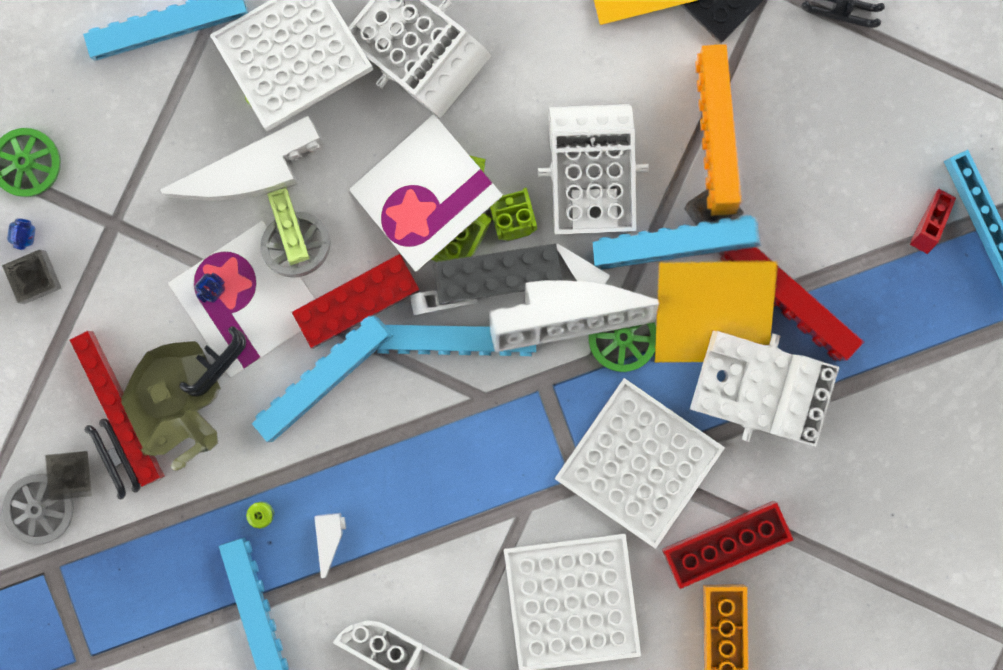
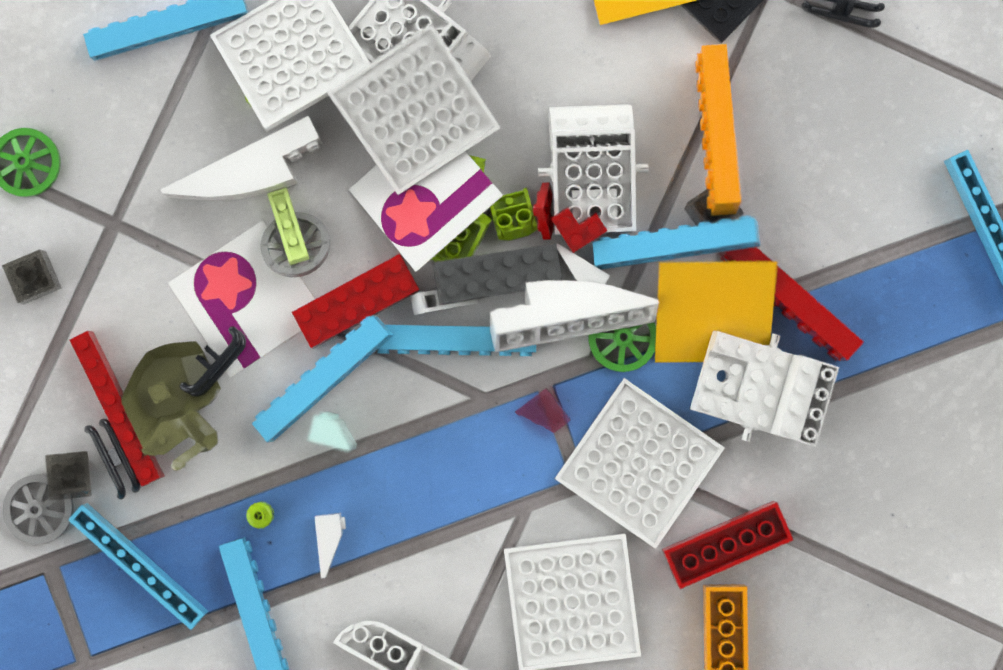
(21, 233): clear blue head -> none
(138, 565): none -> medium azure brick
(210, 287): clear blue head -> none
(331, 431): none -> light aqua slope
(414, 109): none -> white plate
(542, 210): none -> red plate
(544, 411): none -> clear pink wing
(575, 233): none -> red plate
(933, 222): red slope -> none

